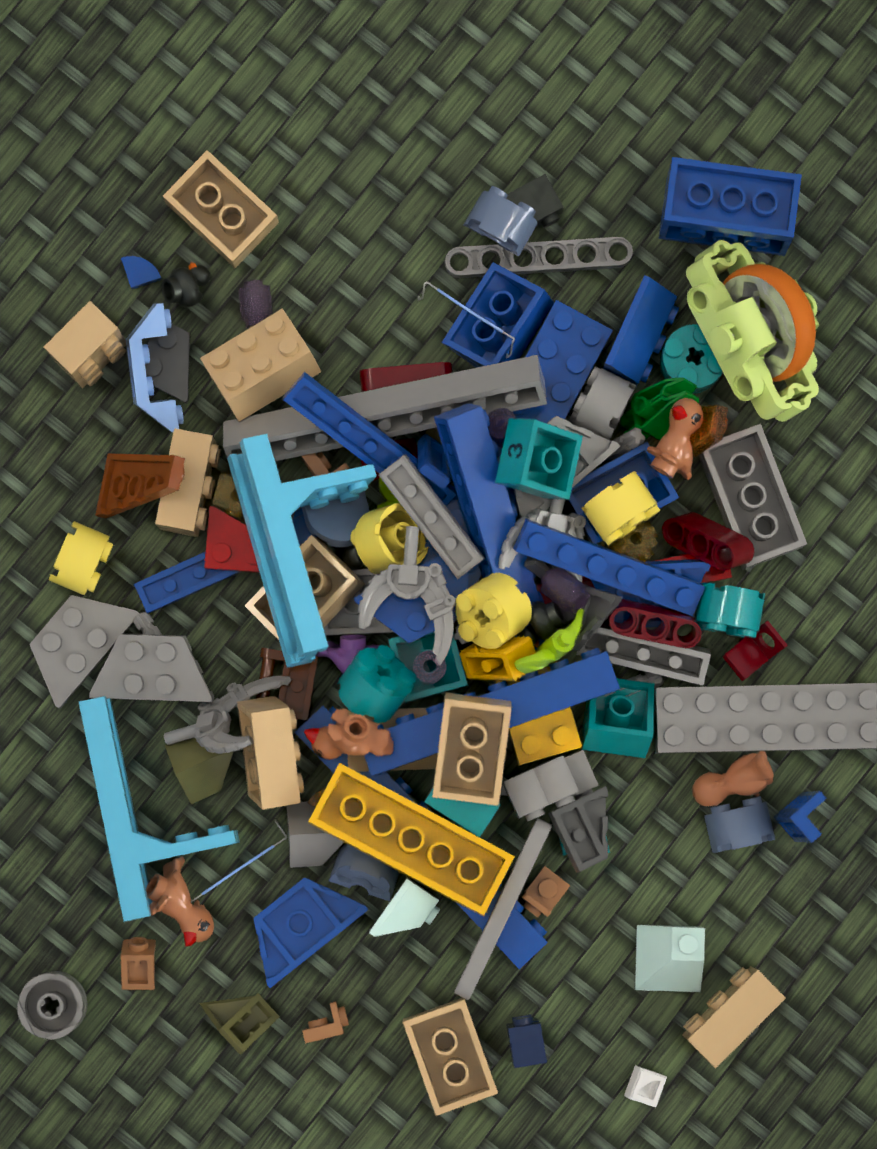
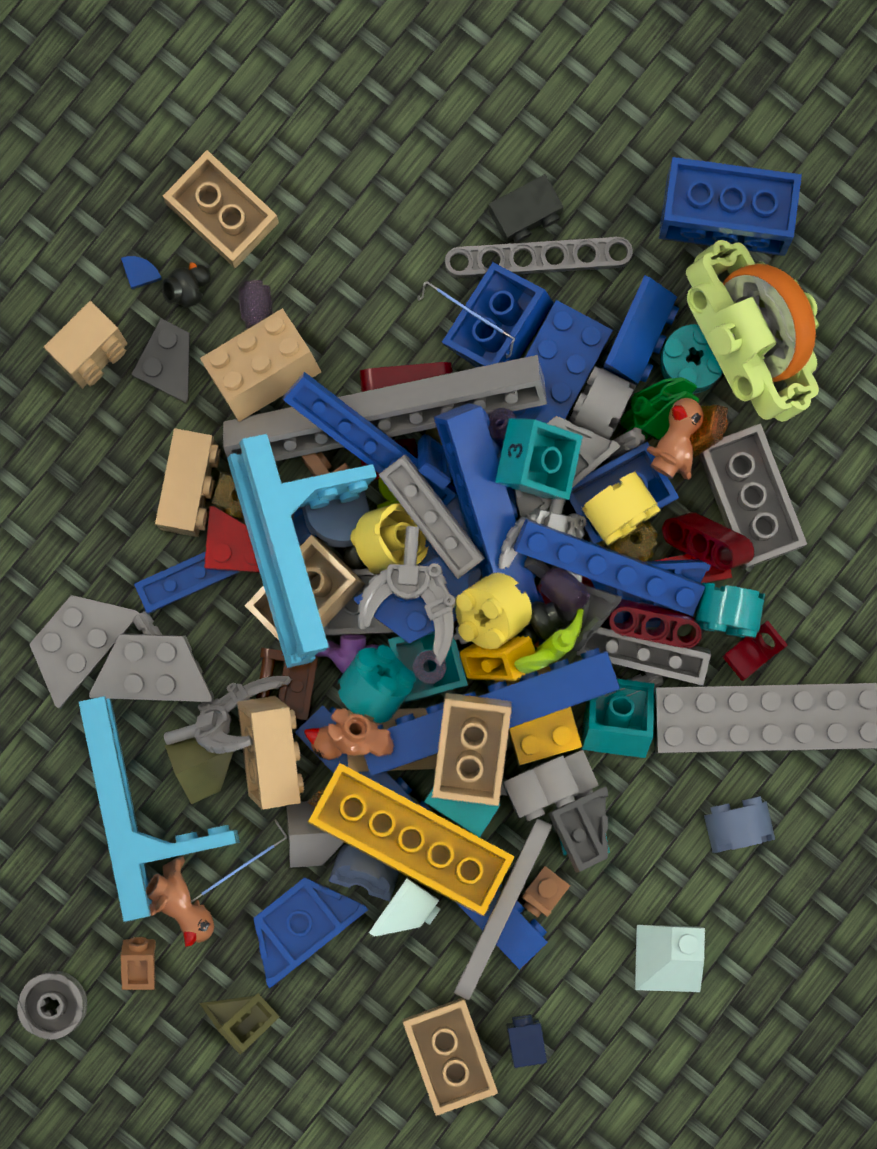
(80, 559): light yellow brick -> none
(136, 480): dark orange wing -> none
(151, 325): light blue slope -> none
(321, 1029): medium nougat bracket -> none
(502, 220): sand blue cylinder -> none
(645, 1086): white tile -> none
(732, 1015): tan brick -> none
(744, 777): nougat animal -> none
(794, 817): blue fence -> none

